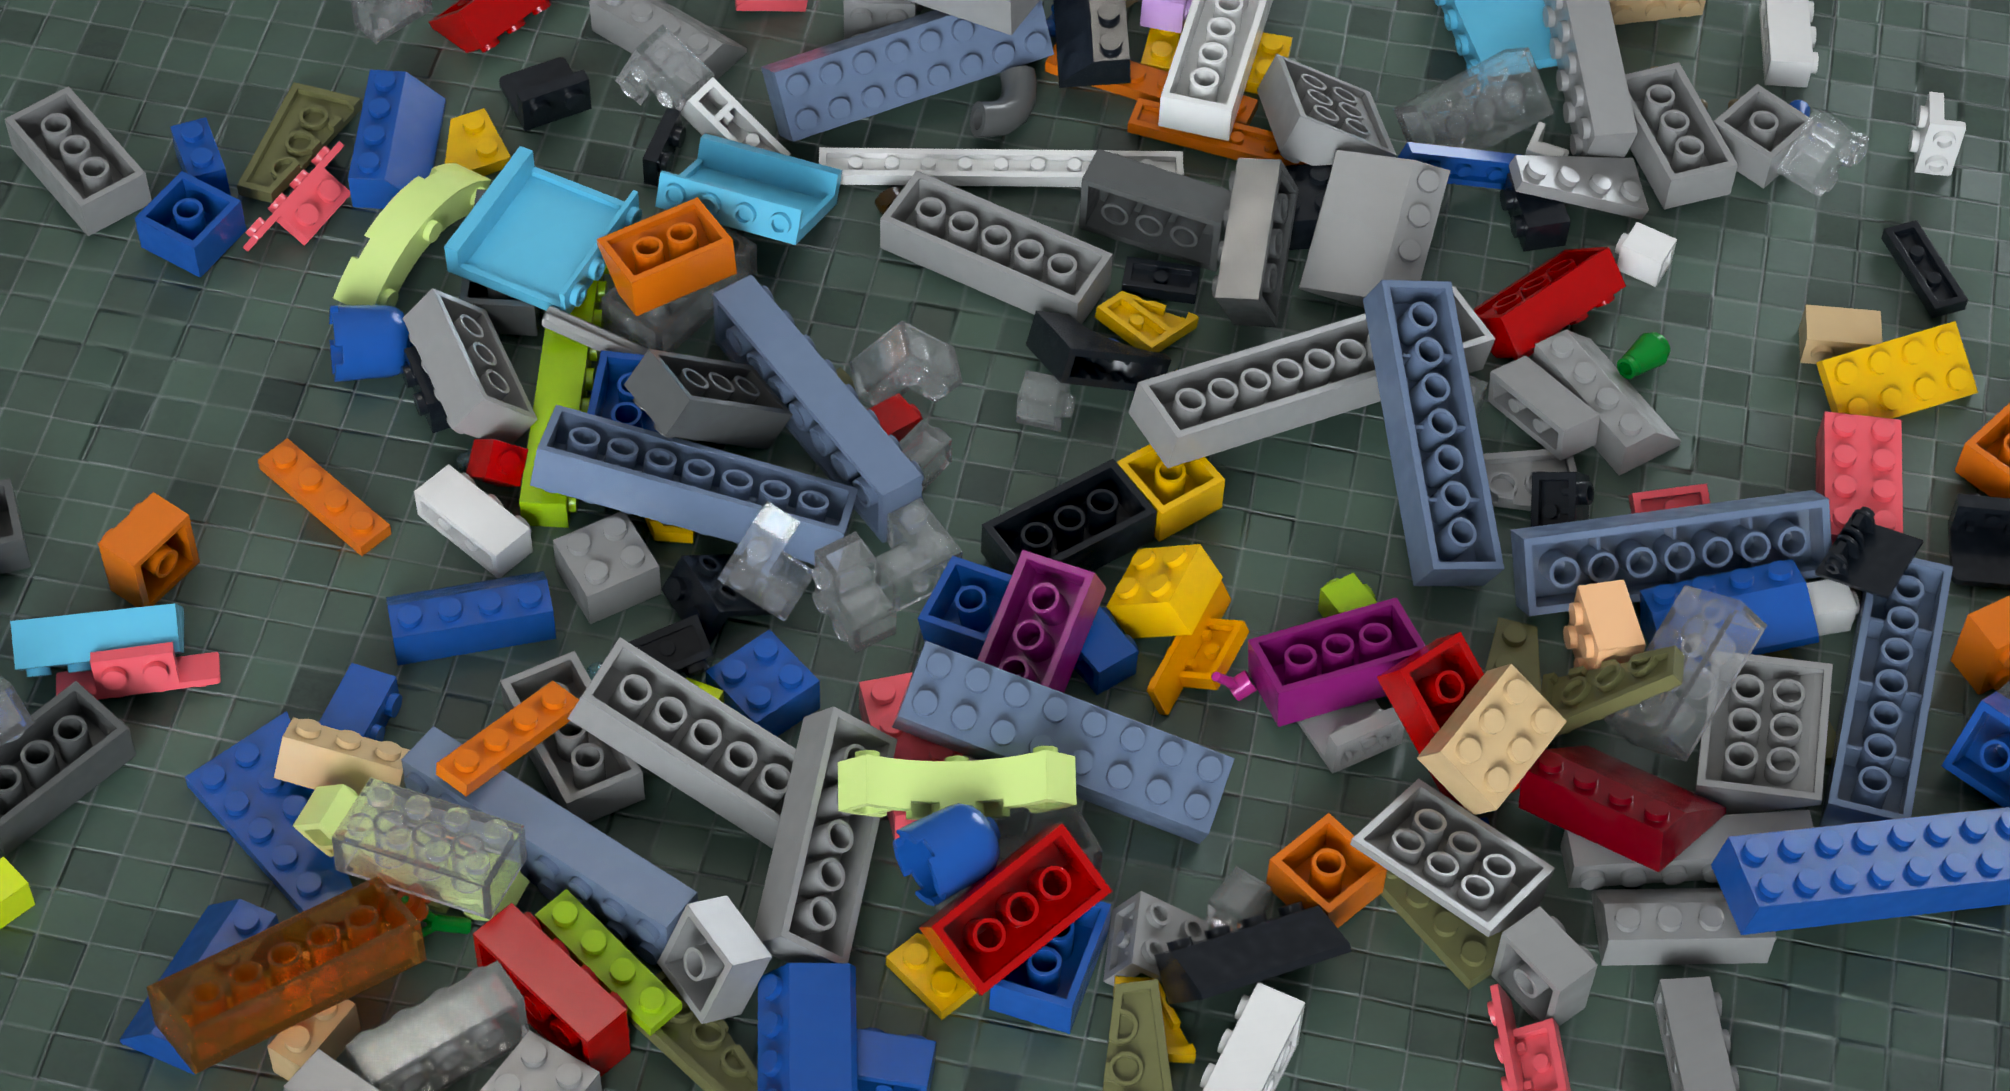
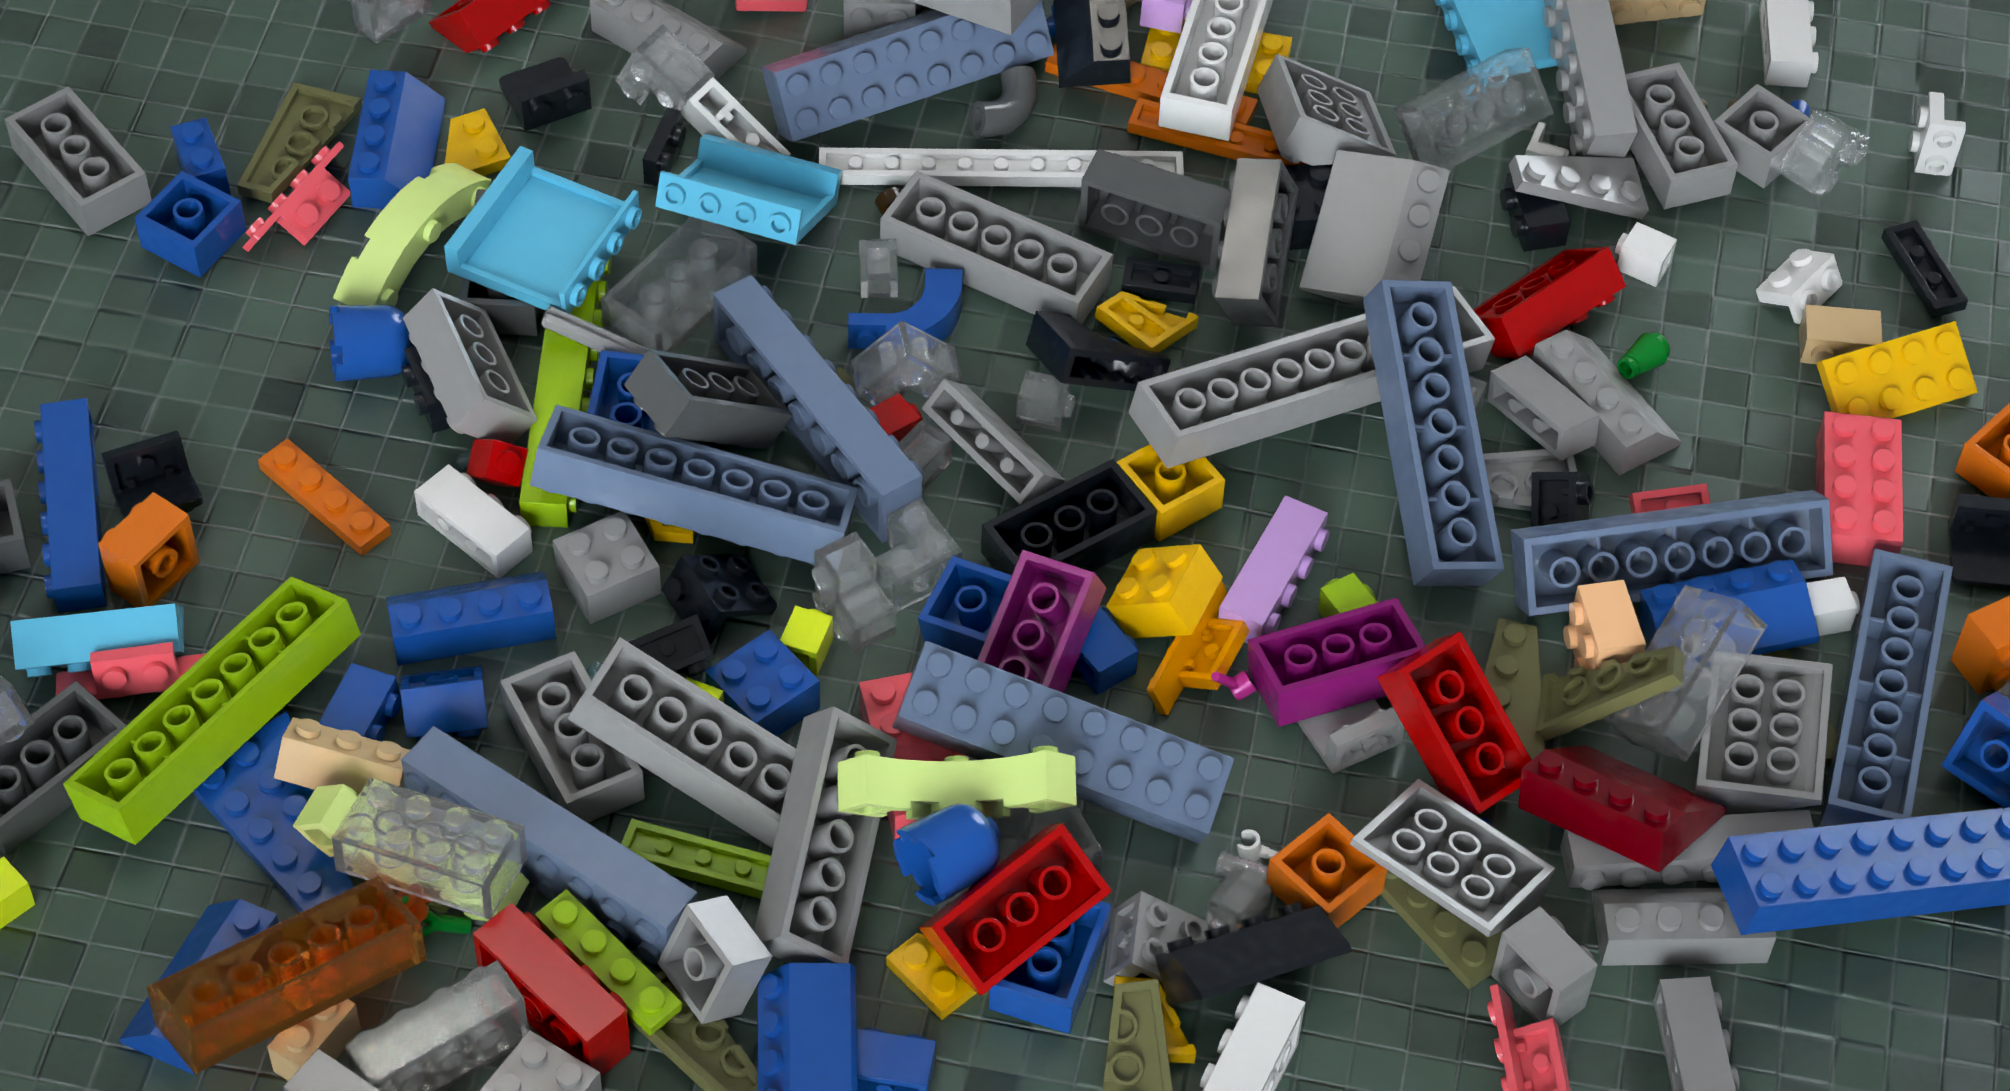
(71, 504): none -> blue brick
(151, 467): none -> black bracket
(212, 710): none -> lime brick
(444, 699): none -> blue slope
(507, 739): orange plate -> none
(668, 256): orange slope -> none
(699, 858): none -> lime plate
(762, 568): clear brick -> none
(809, 636): none -> neon yellow brick
(878, 268): none -> clear brick
(934, 313): none -> blue arch
(990, 442): none -> light grey brick
(1228, 862): none -> clear pin
(1255, 849): none -> white hand
(1276, 566): none -> lavender brick
(1466, 165): blue plate -> none
(1492, 739): tan brick -> none
(1800, 281): none -> white bracket
(1869, 555): black hinge -> none

